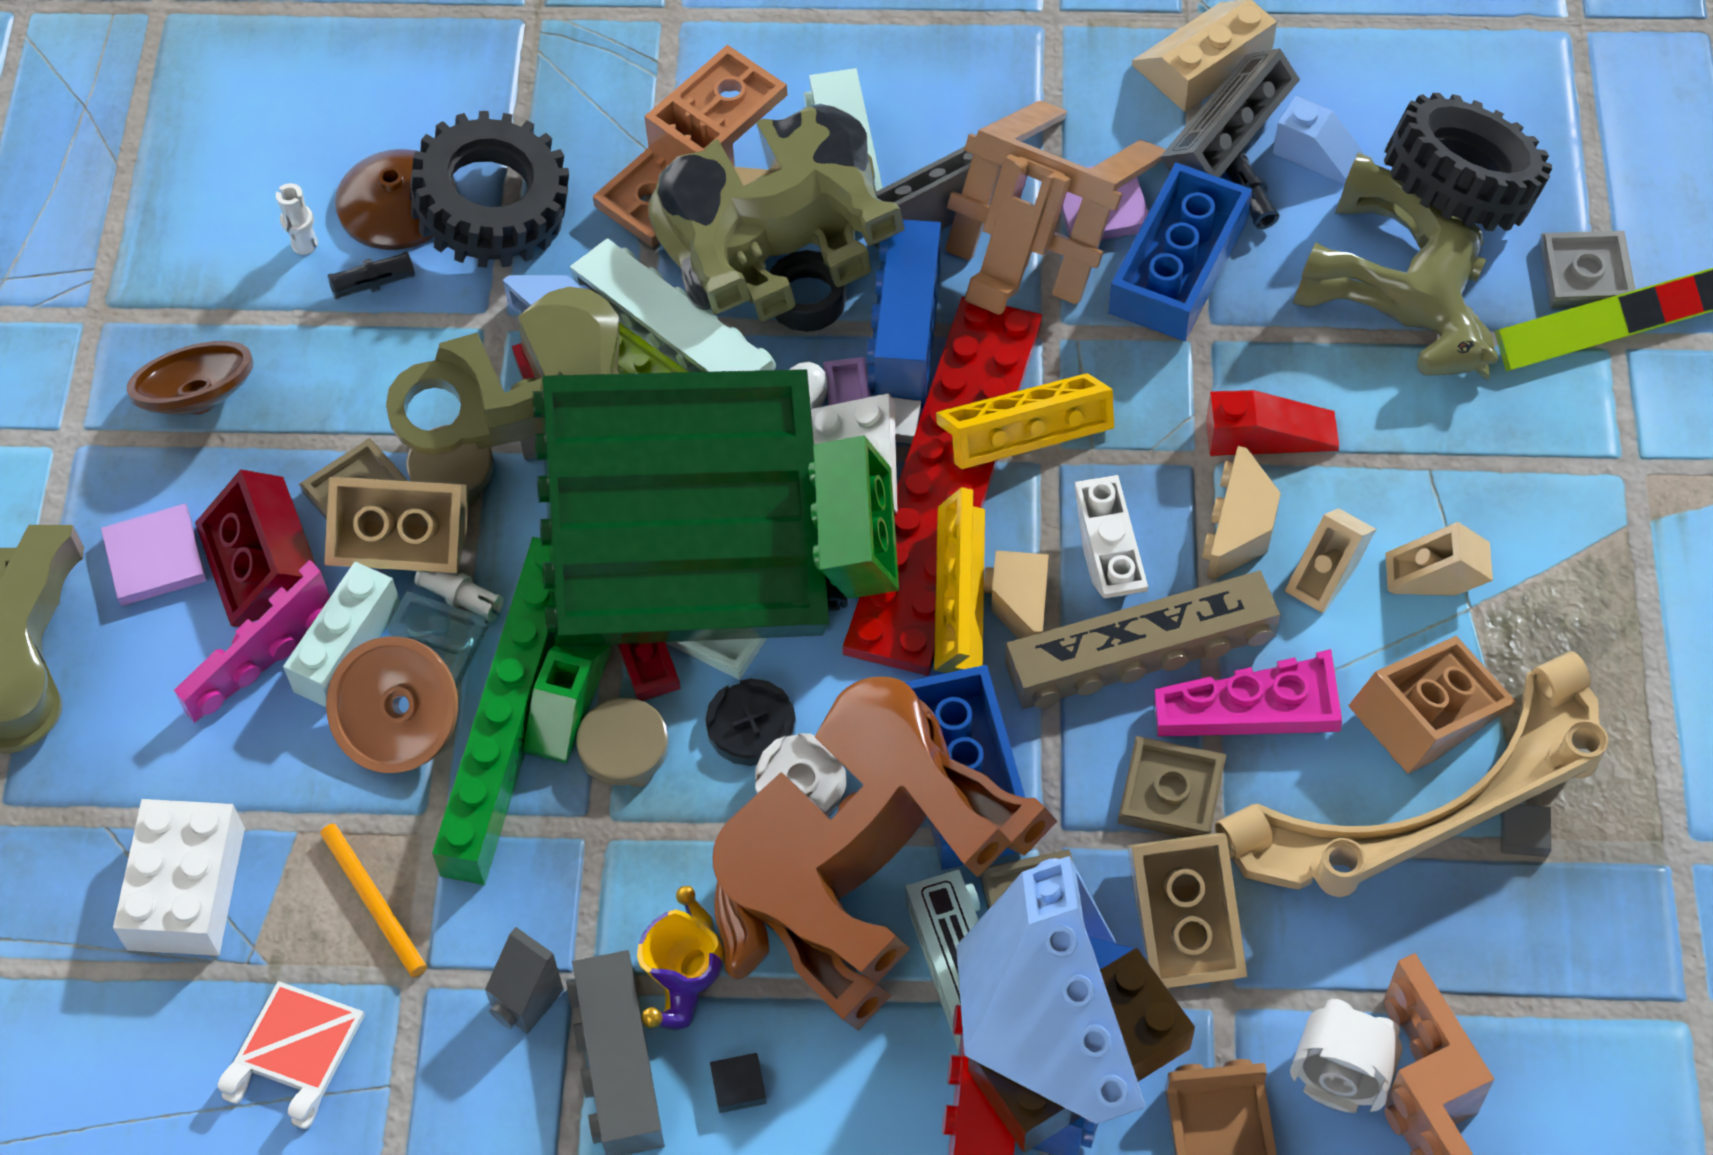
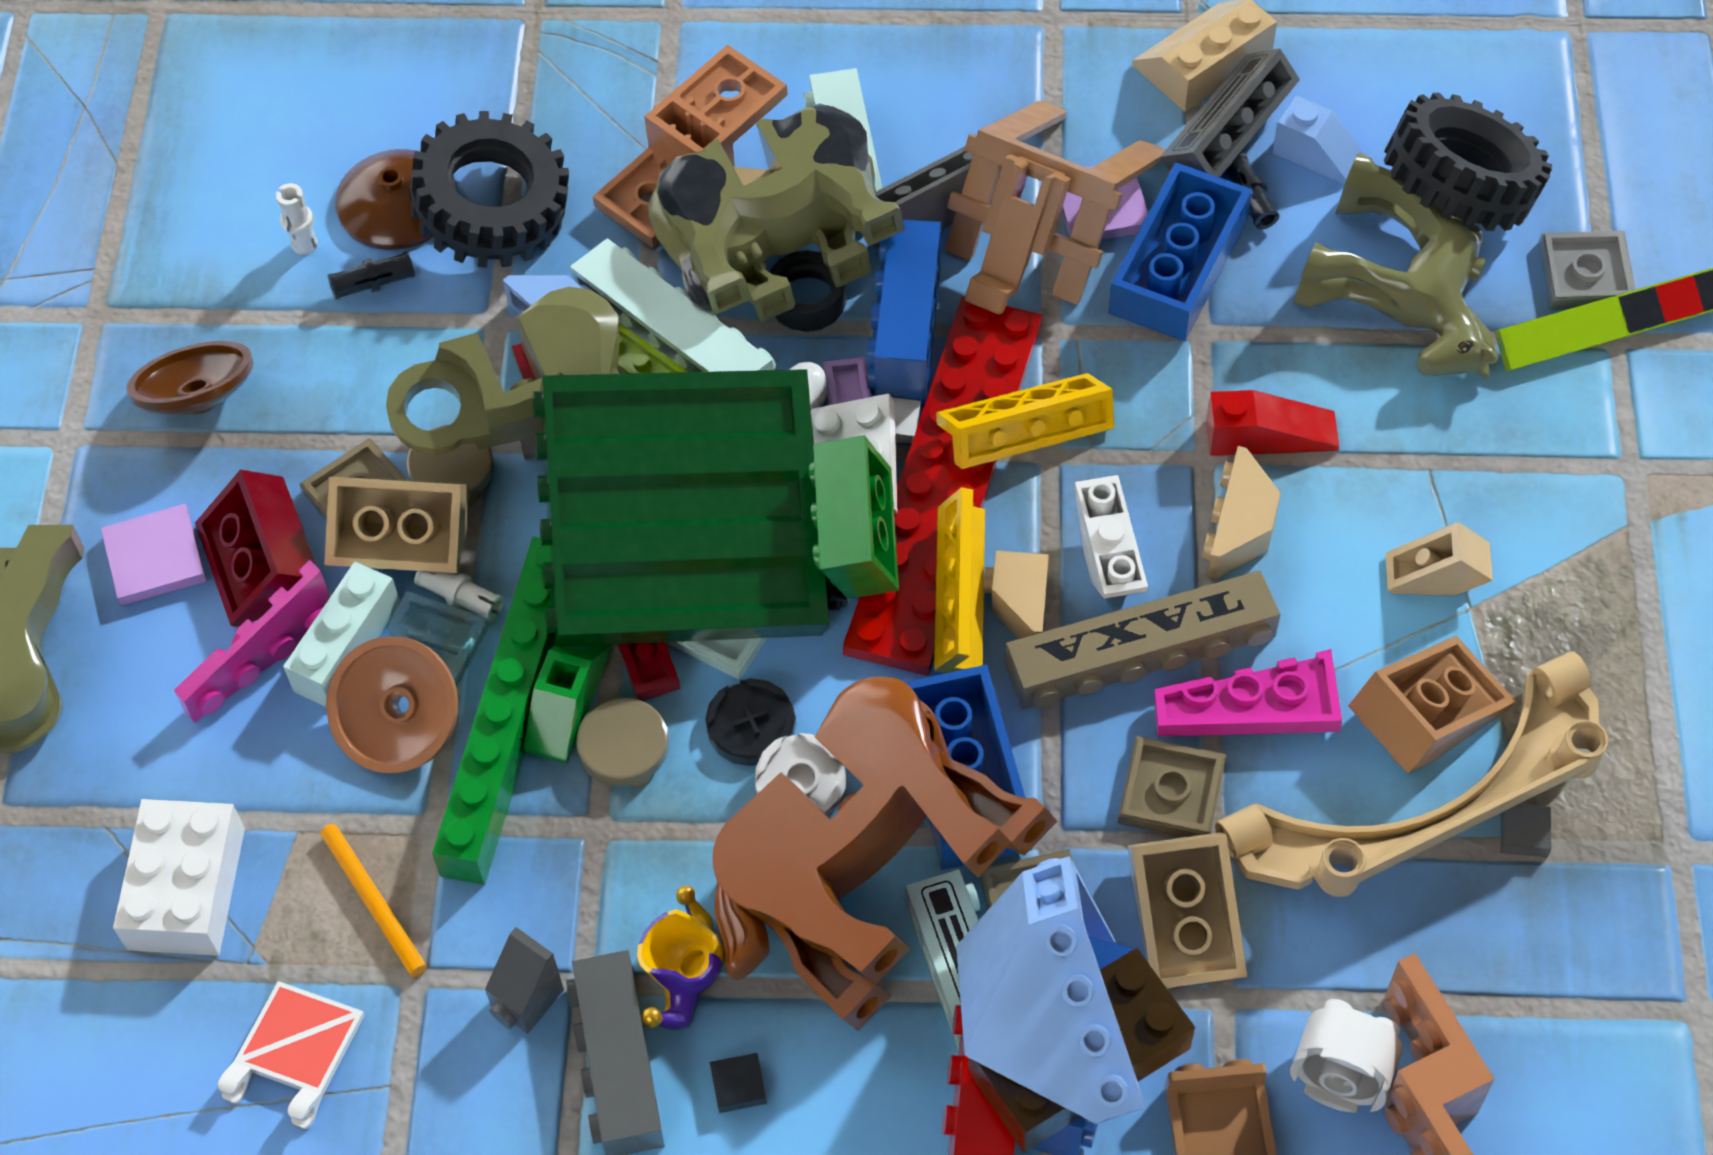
(1330, 559): tan slope -> none

